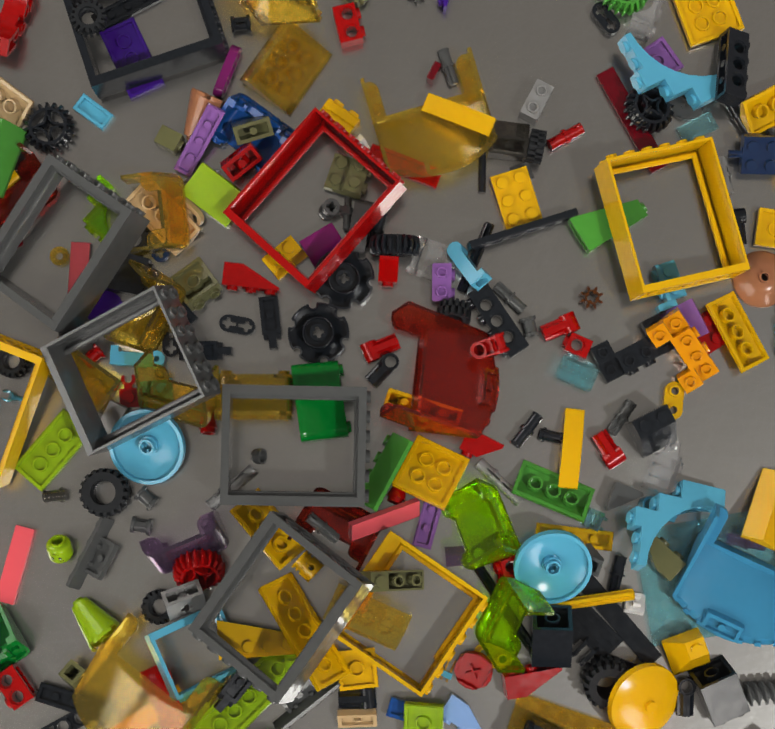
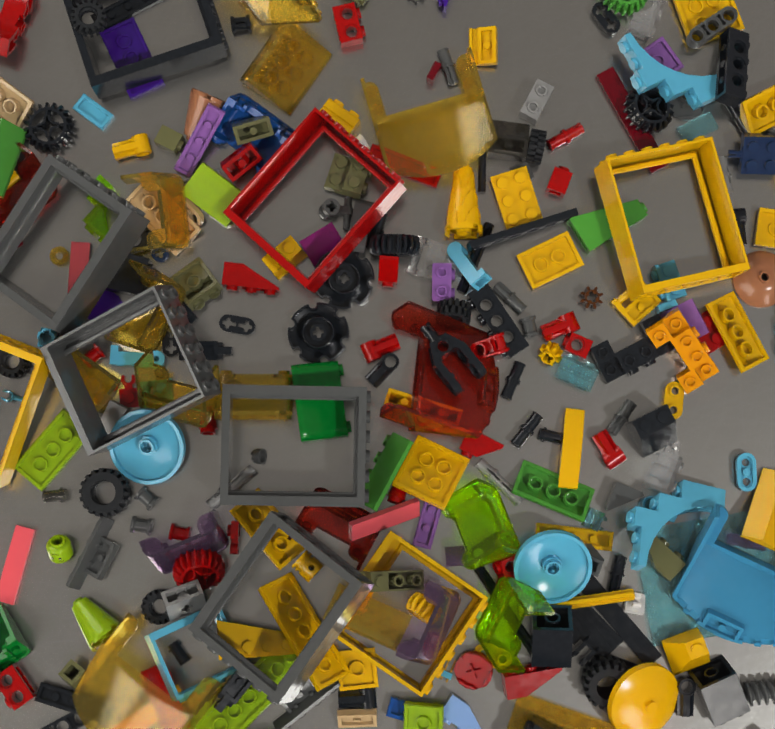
(46, 336): none -> medium azure piece
(136, 146): none -> yellow piece
(178, 652): none -> black pin
(179, 533): none -> red bush
(227, 71): magenta beam -> none
(234, 532): none -> red plate
(270, 319): black hinge -> none
(322, 527): dark grey axle -> none
(420, 607): none -> yellow gear
(427, 648): none -> windscreen
(452, 345): none -> black piece
(459, 114): yellow slope -> none
(463, 212): none -> yellow cone
(484, 45): none -> yellow plate
(513, 380): none -> black pin
(549, 260): none -> yellow plate
(550, 353): none -> yellow gear
(559, 181): none -> red brick
(637, 309): none -> yellow plate
(717, 21): none -> dark grey beam
(748, 472): none -> medium azure plate

